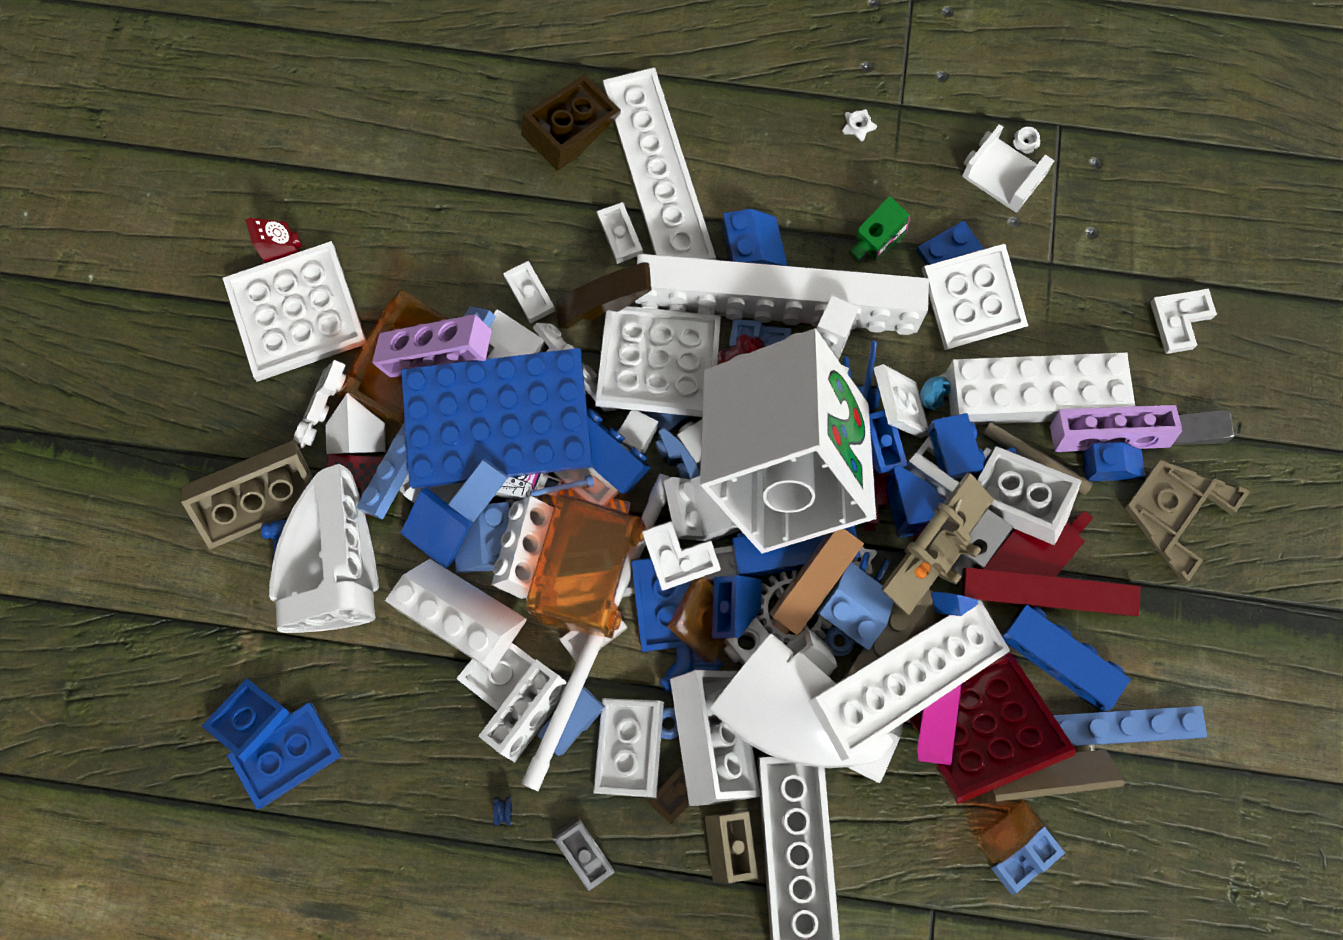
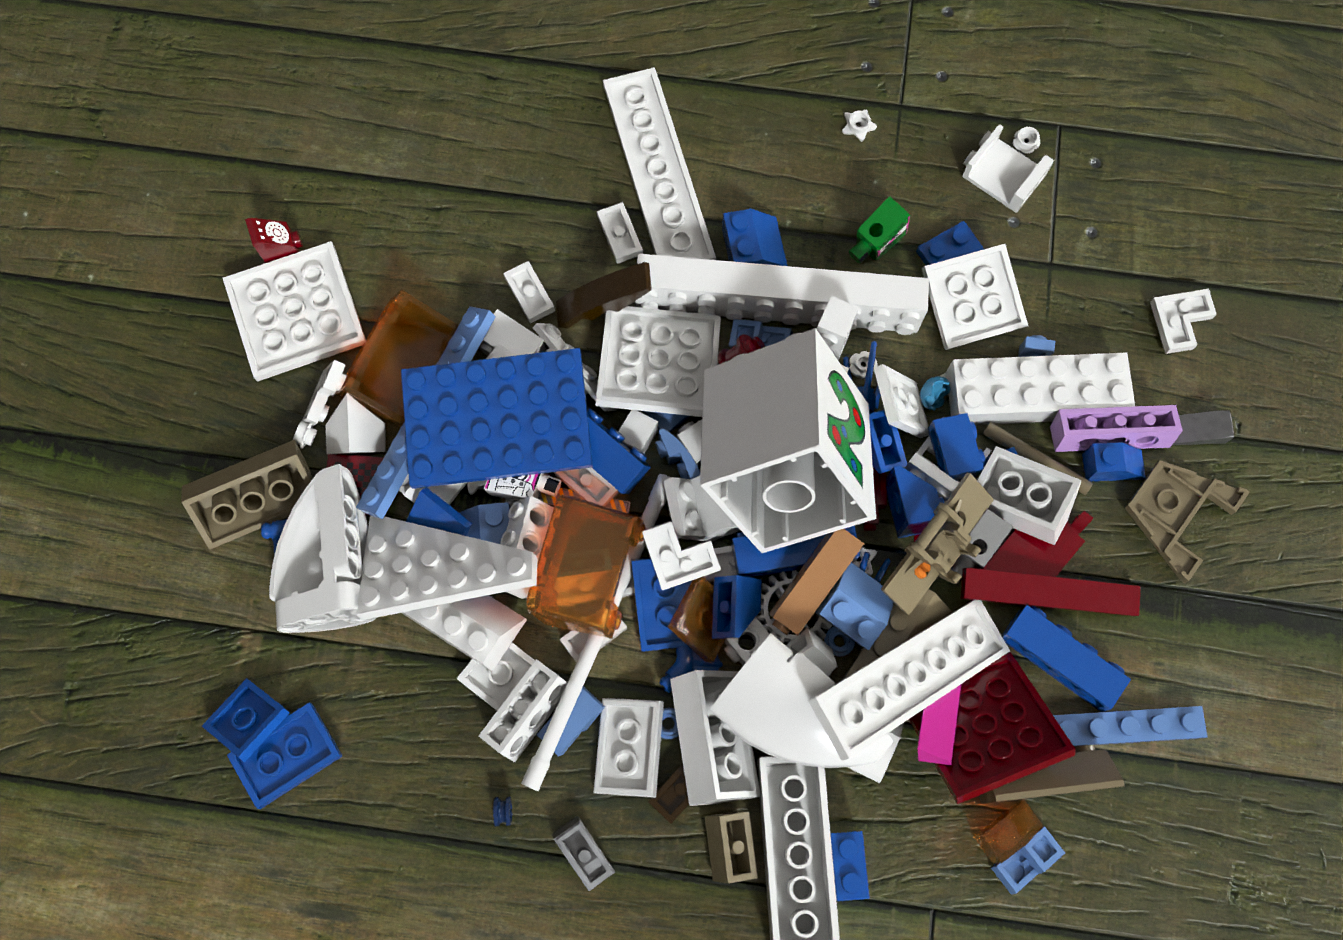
(428, 567): none -> white wing
(432, 344): lavender brick -> none
(478, 490): medium blue slope -> none
(568, 121): dark brown slope -> none
(588, 481): medium blue piece -> none
(849, 866): none -> blue brick
(856, 360): none -> white plate
(952, 603): blue slope -> none
(1036, 346): none -> medium blue plate

